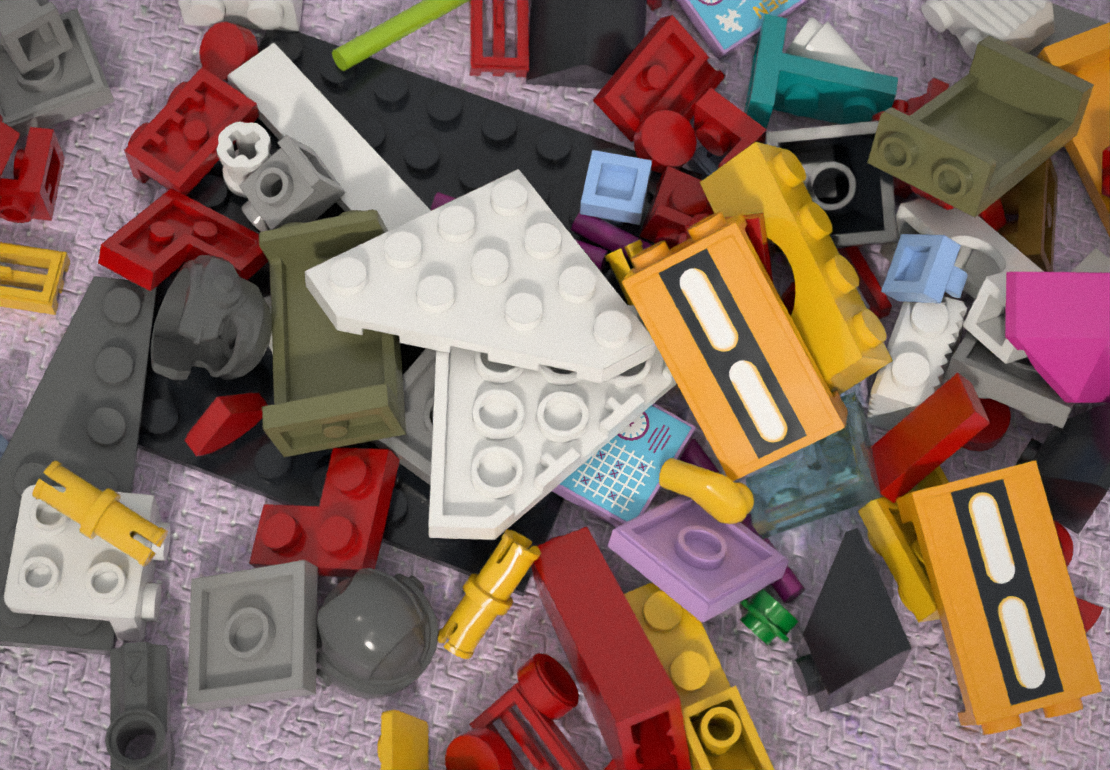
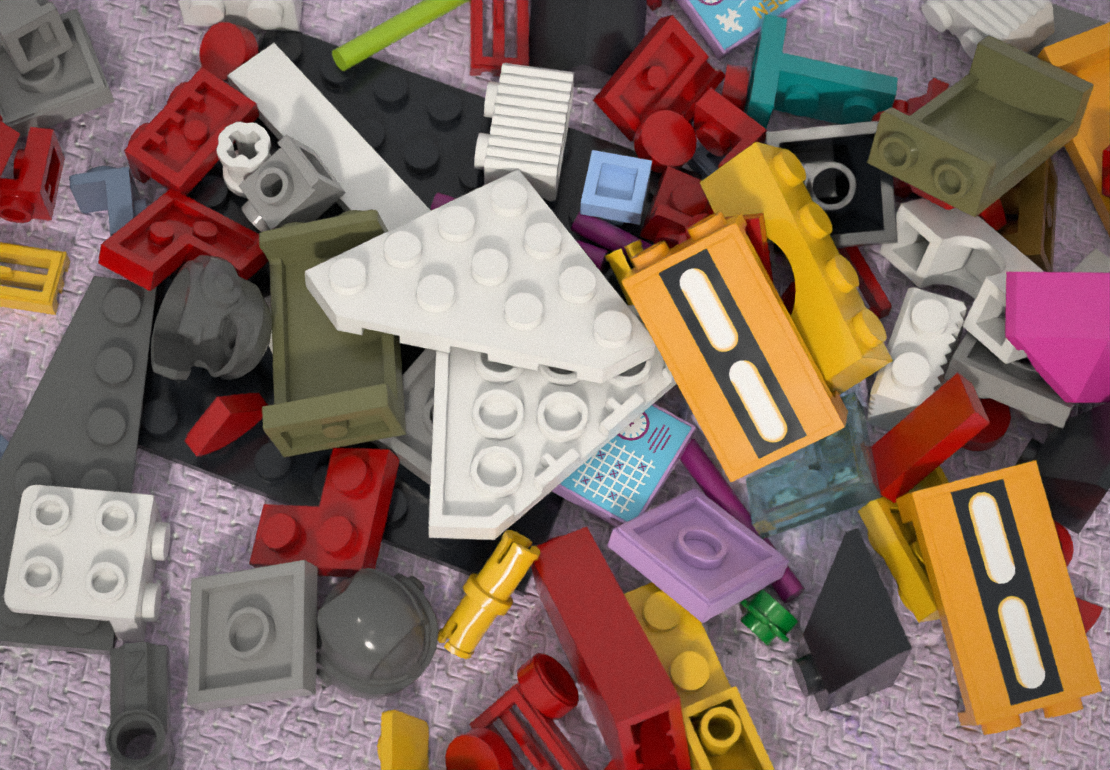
(99, 513): yellow pin -> none
(109, 190): none -> sand blue bracket
(528, 126): none -> white brick
(714, 492): yellow arm -> none
(736, 85): none -> red tile
(826, 45): white cone -> none
(924, 269): light blue tile -> none

